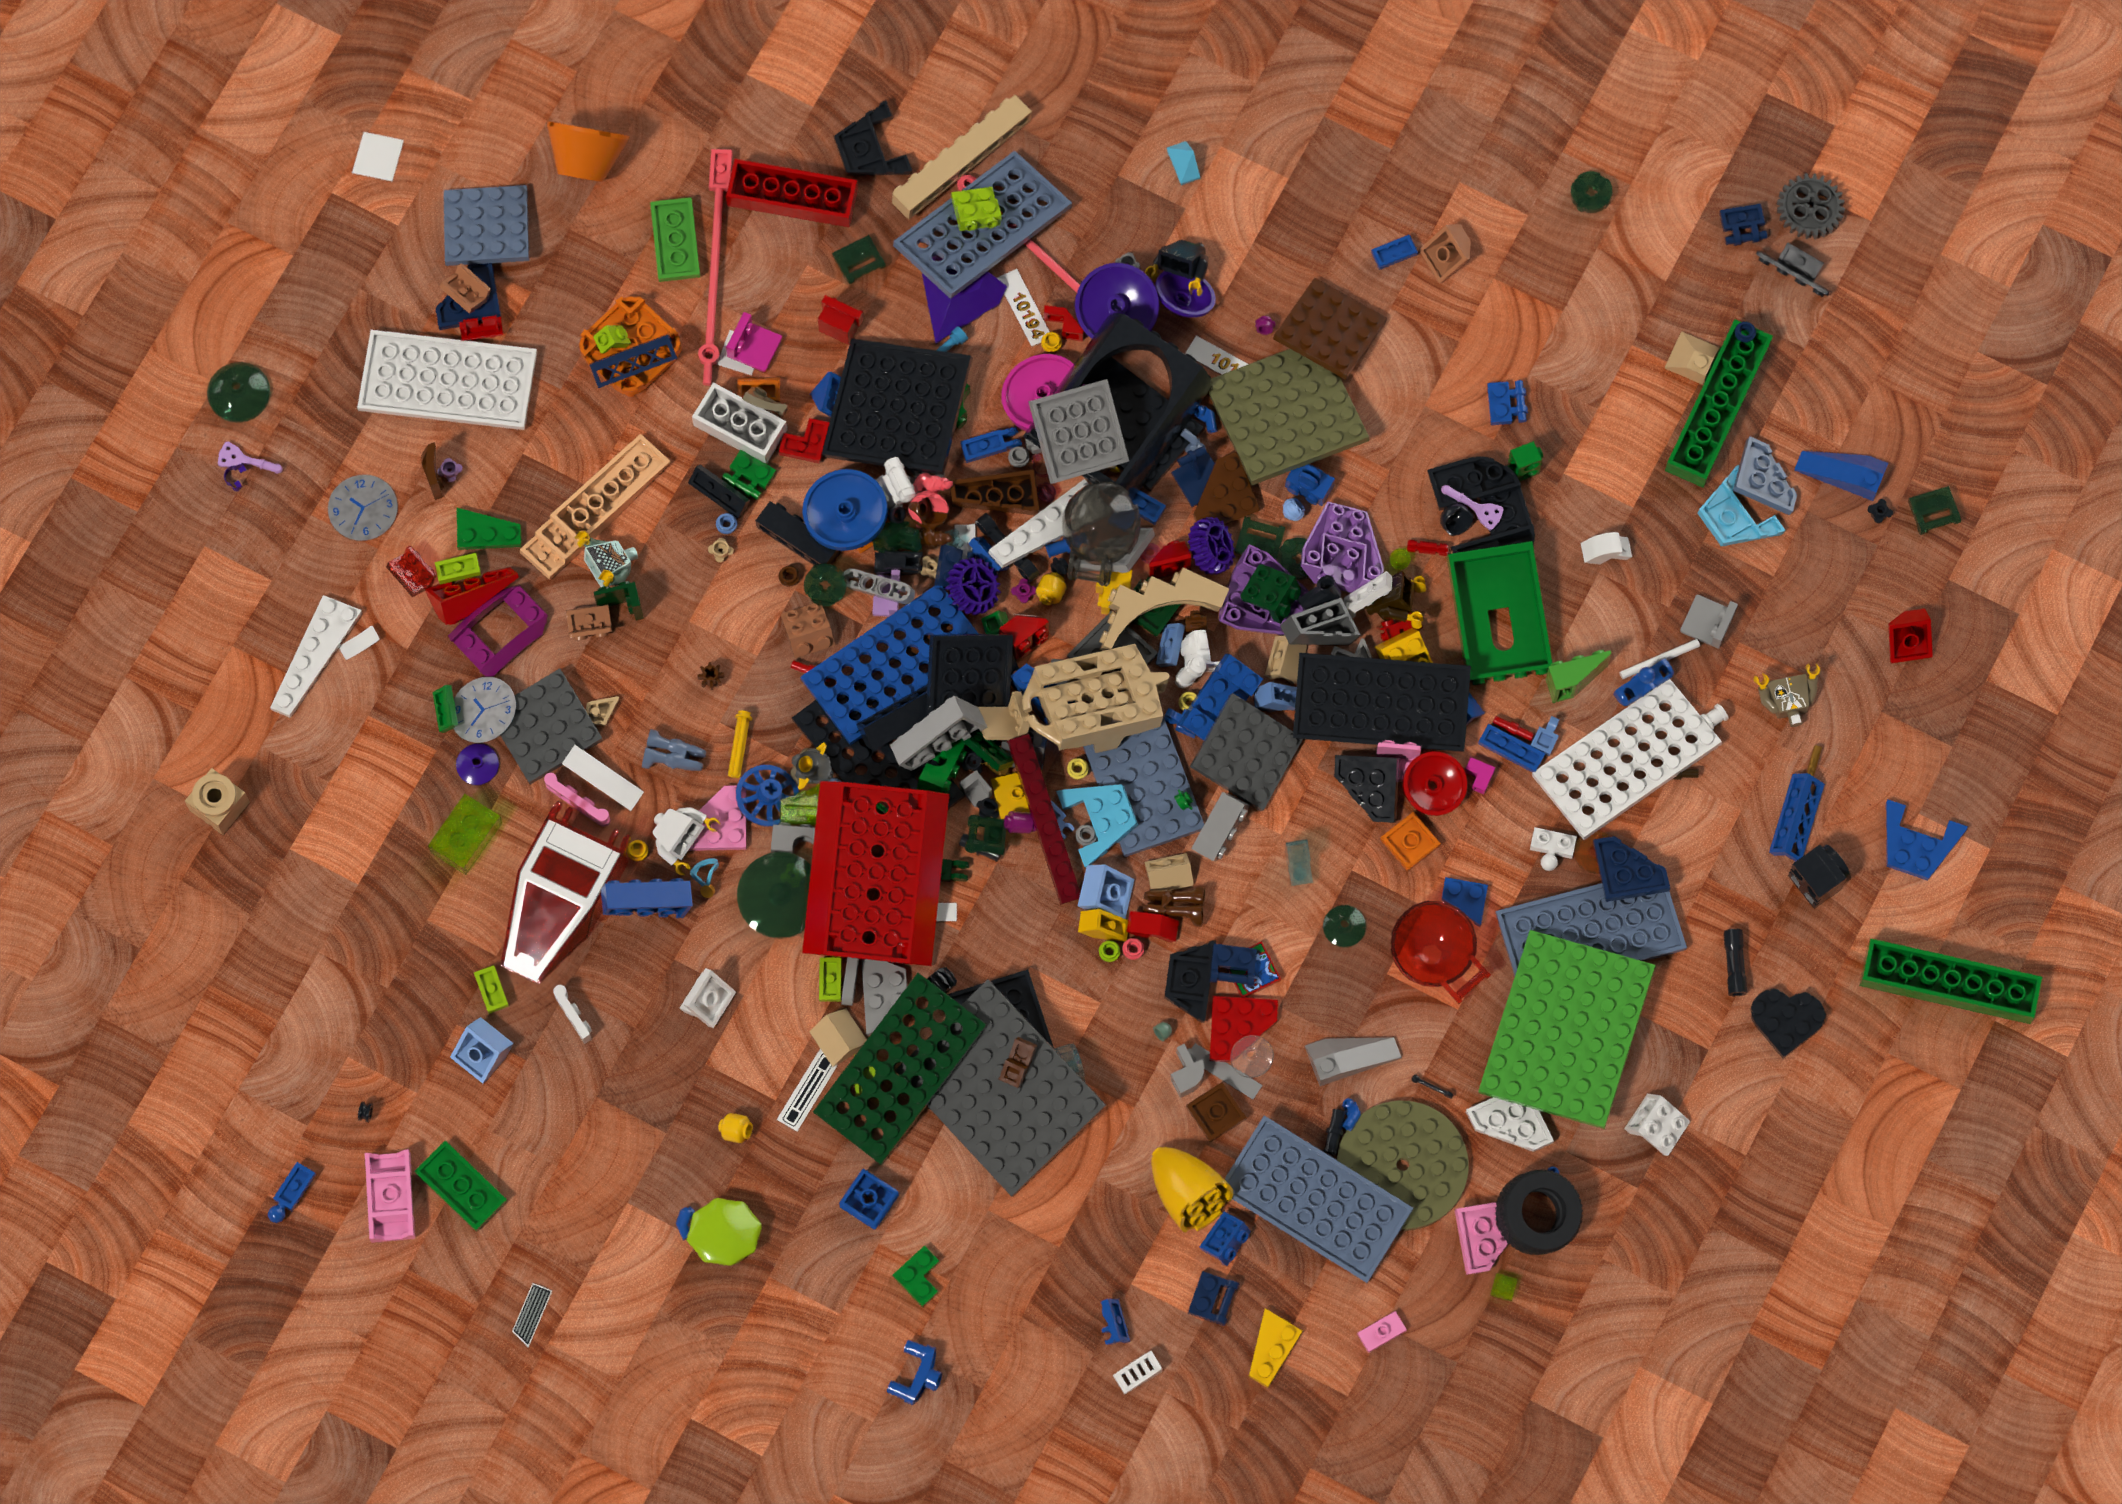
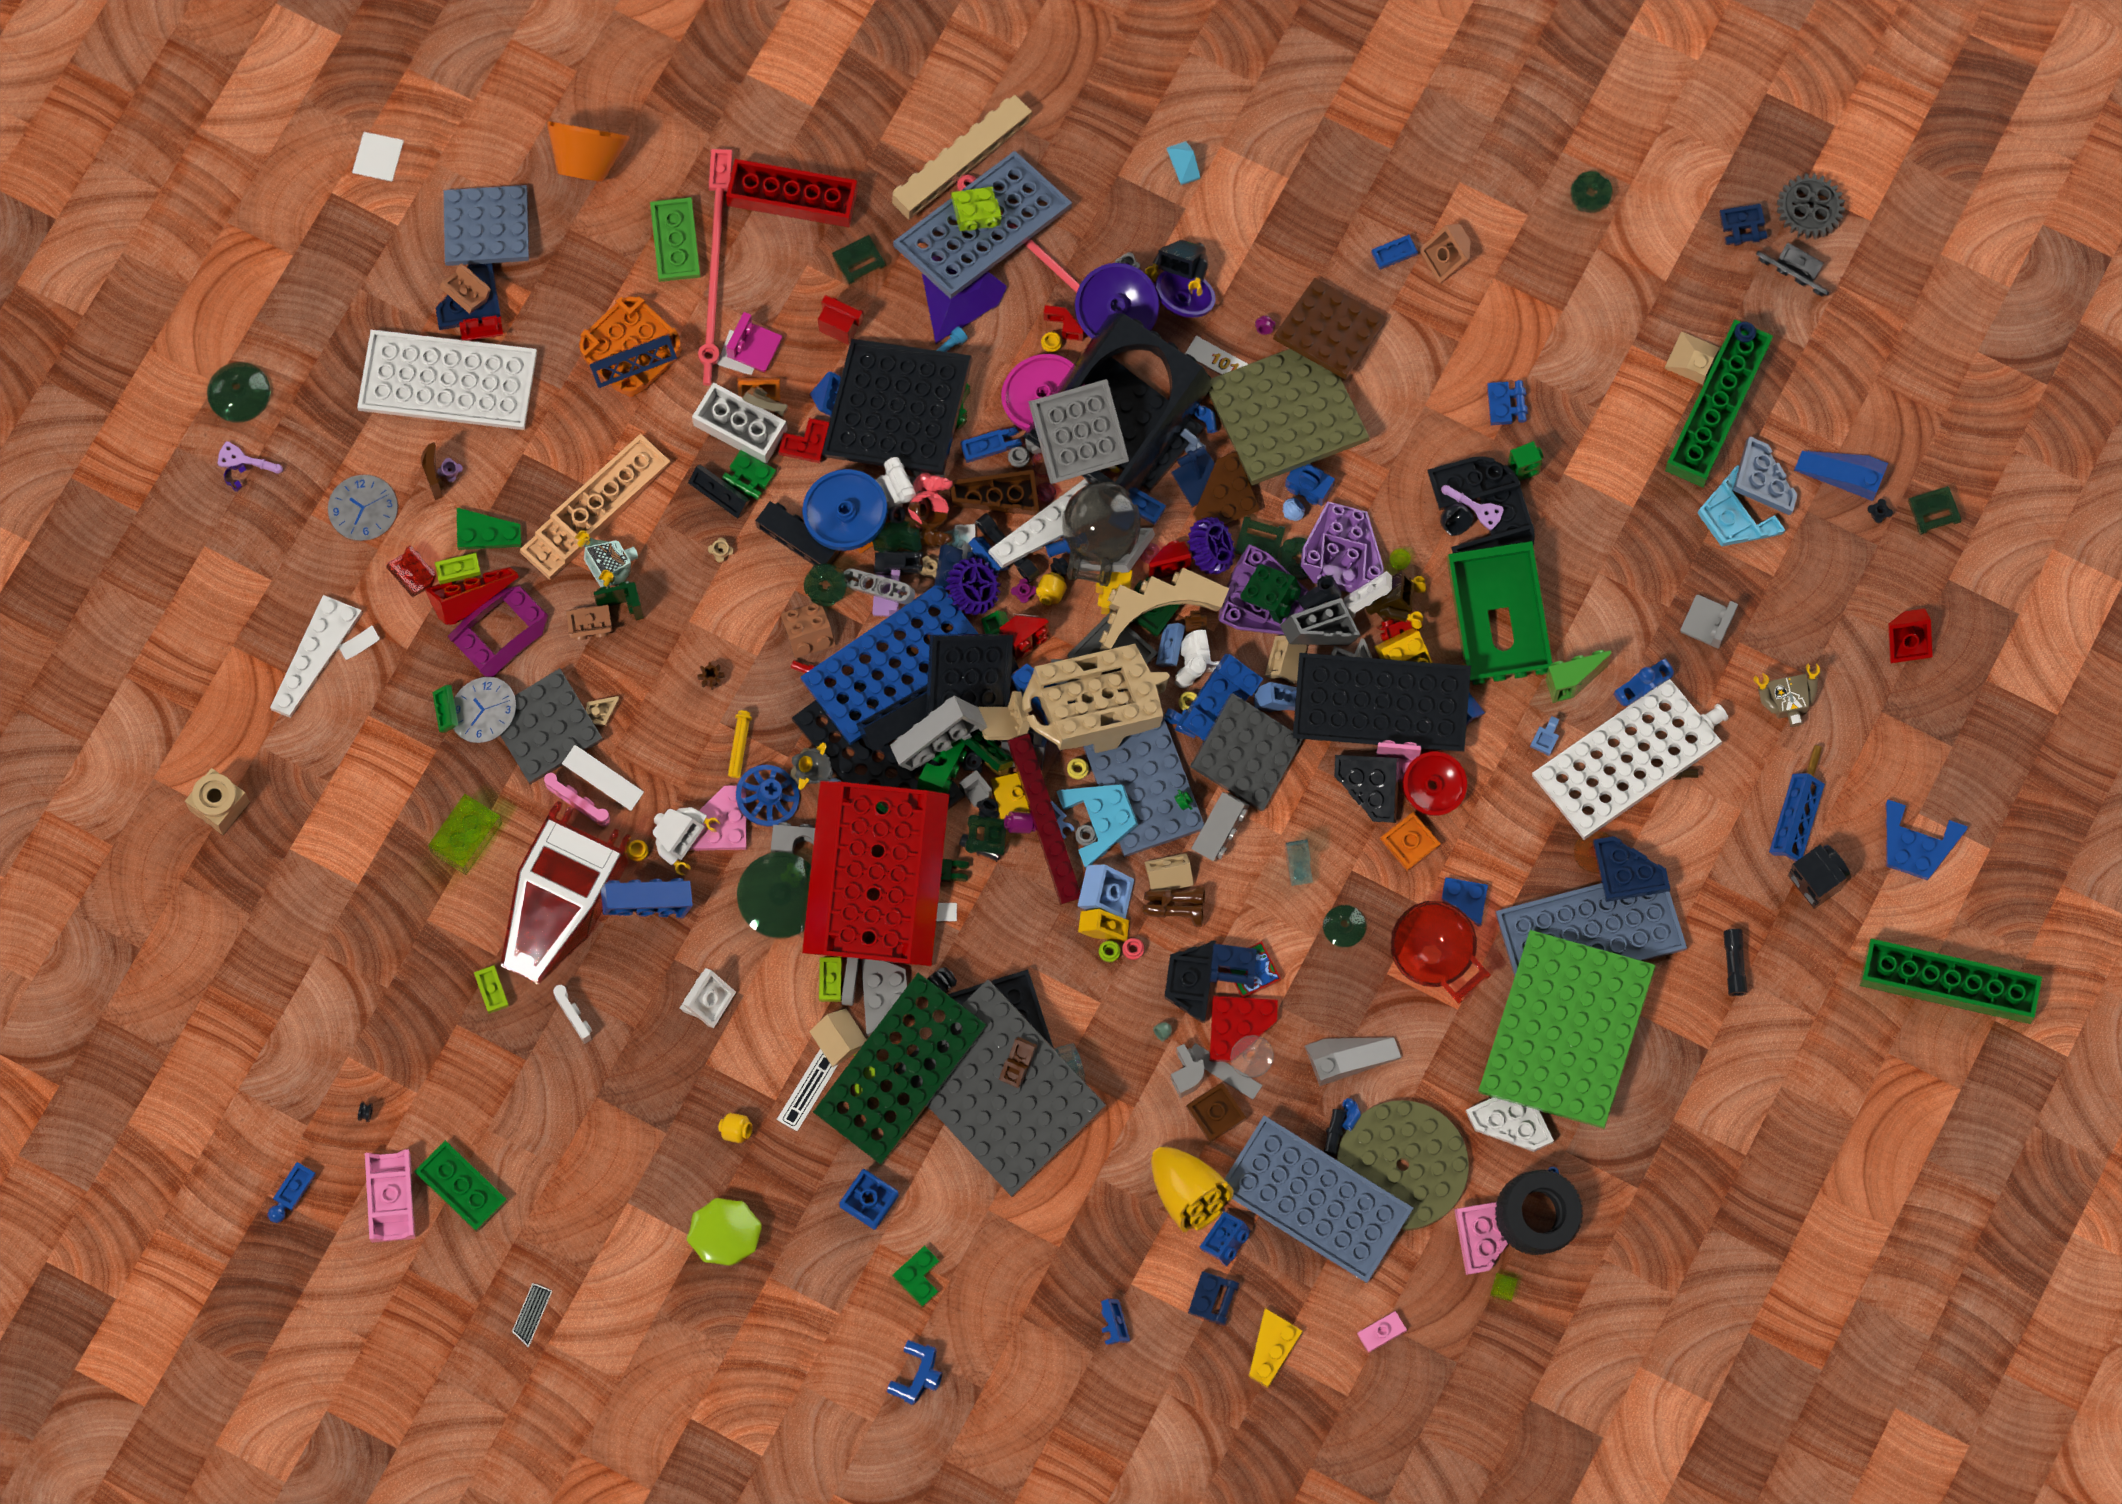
(480, 773): dark purple dish -> none
(481, 1049): light blue slope -> none
(610, 337): lime bracket -> none
(677, 758): sand blue piece -> none
(682, 1221): blue arm -> none
(707, 889): medium azure piece -> none
(726, 517): medium blue plate -> none
(789, 570): reddish brown plate -> none
(800, 808): clear neon green wing -> none
(861, 148): black wing -> none
(1024, 307): white sticker -> none
(1134, 1366): white slope -> none
(1152, 925): red slope -> none
(1415, 1078): black hinge -> none
(1427, 547): red axle -> none
(1482, 772): dark pink piece -> none
(1511, 748): blue plate -> none
(1513, 728): red bar -> none
(1552, 844): white plate -> none
(1605, 547): white brick -> none
(1658, 1123): white bracket -> none
(1668, 655): white bar -> none
(1787, 1020): black plate -> none

